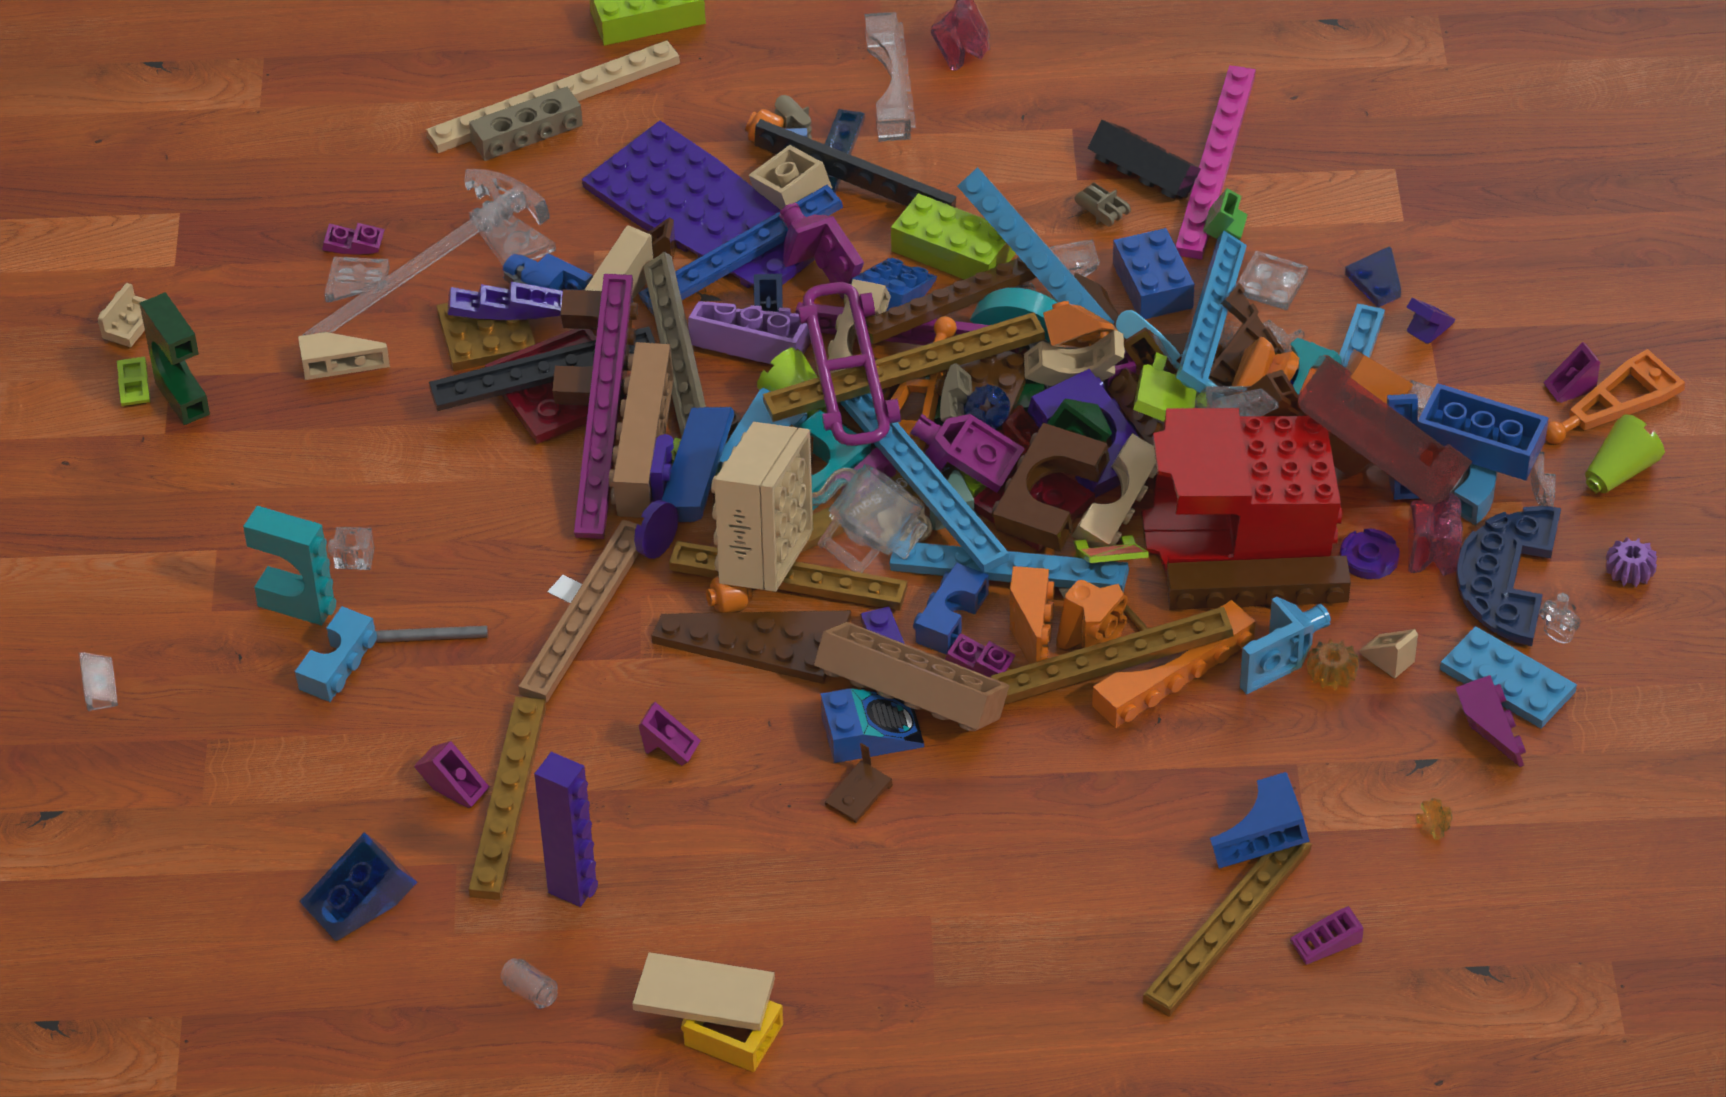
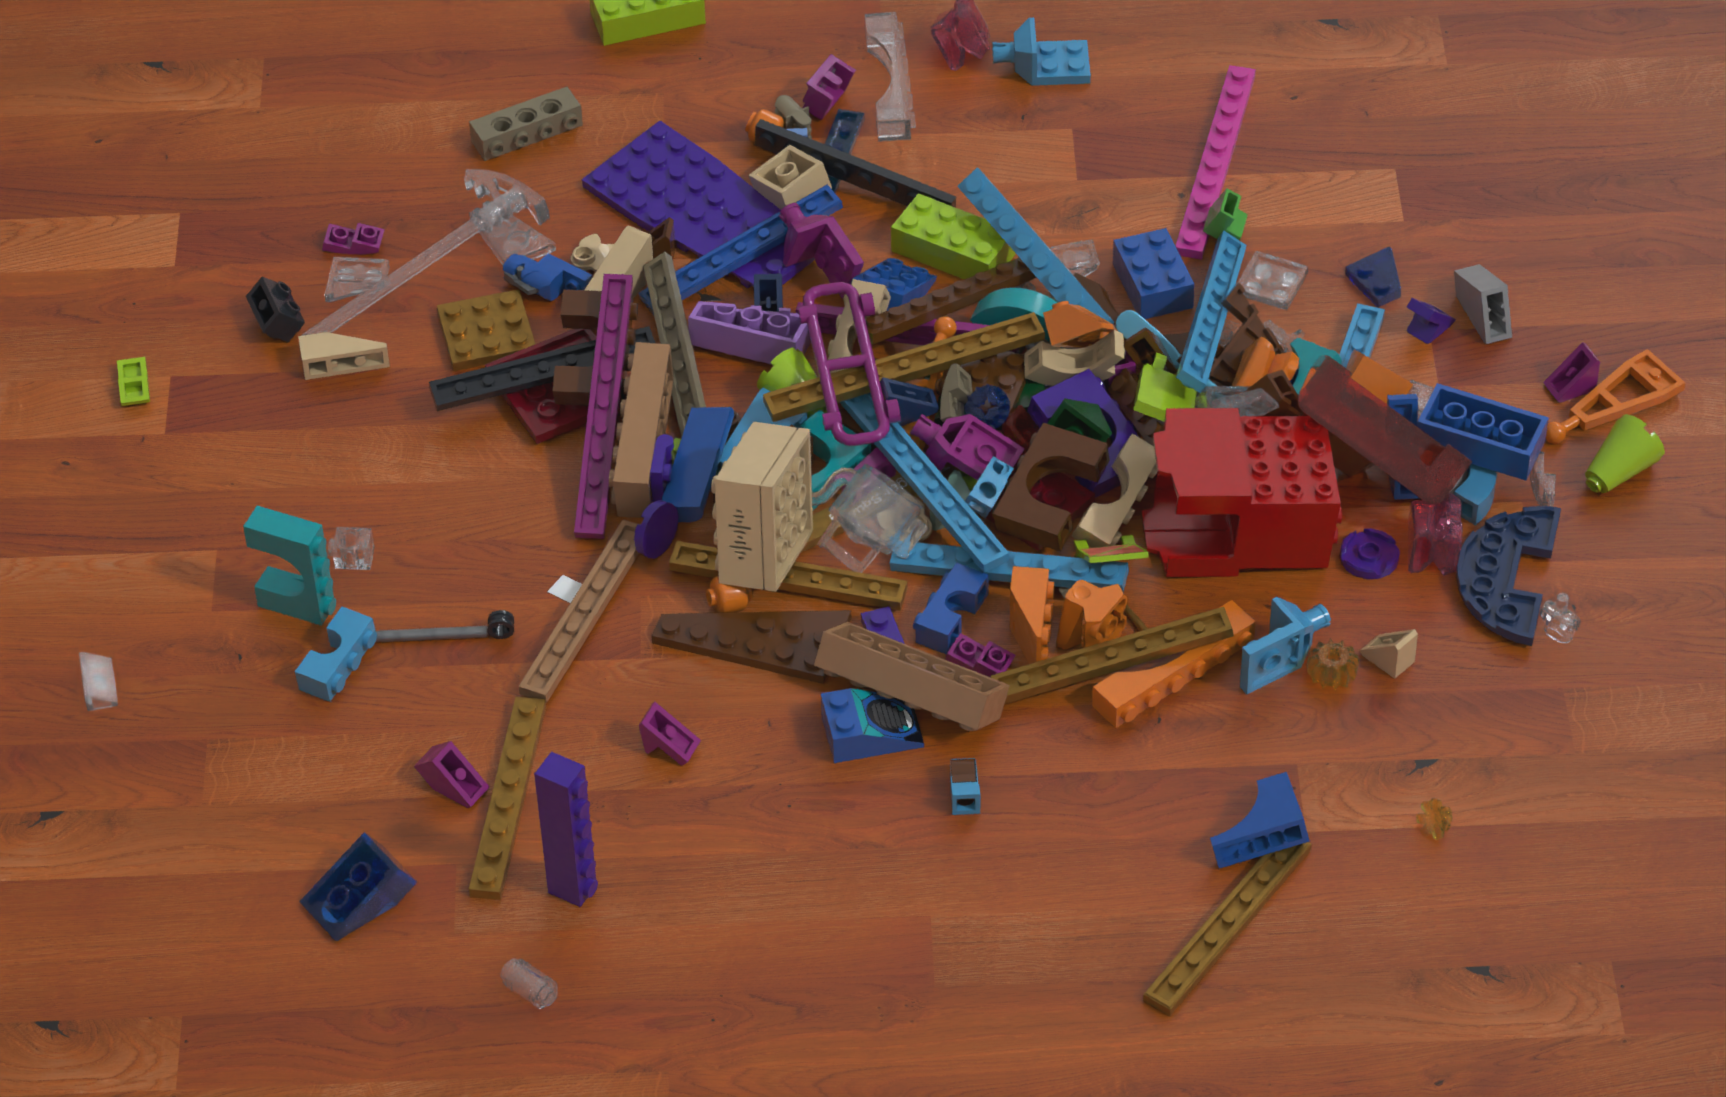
(122, 318): tan bracket -> none
(169, 345): dark green arch -> none
(275, 309): none -> black brick
(497, 303): dark purple slope -> none
(501, 631): none -> black bush
(582, 85): tan plate -> none
(590, 253): none -> tan plate
(704, 991): tan tile -> none
(745, 1055): yellow window -> none
(827, 86): none -> magenta window
(859, 788): reddish brown piece -> none
(912, 399): none -> dark blue slope
(964, 786): none -> dark azure leg
(989, 487): none -> dark azure leg
(1044, 60): none -> dark azure plate
(1102, 204): dark tan arm -> none
(1143, 158): black wedge -> none
(1258, 582): reddish brown brick -> none
(1342, 922): magenta slope -> none
(1485, 302): none -> light grey slope
(1486, 716): magenta slope -> none
(1528, 685): dark azure plate -> none
(1631, 562): medium lavender gear -> none

